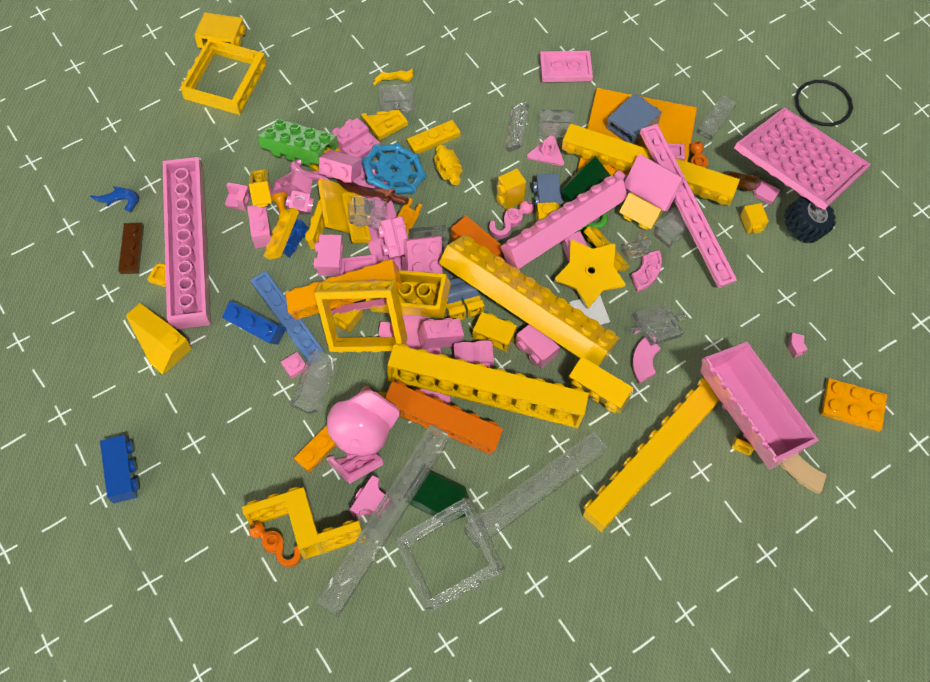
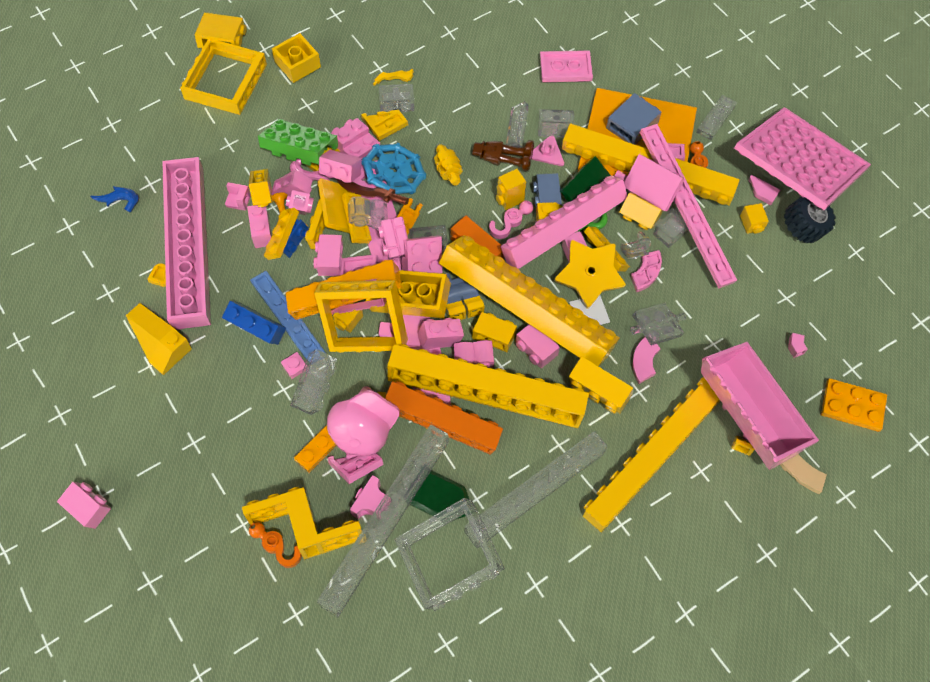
(84, 504): none -> bright pink brick
(119, 469): blue brick -> none
(131, 248): reddish brown plate -> none
(296, 57): none -> yellow brick
(433, 137): yellow plate -> none
(494, 153): none -> reddish brown piece
(747, 182): reddish brown plate -> none
(815, 121): black piece -> none

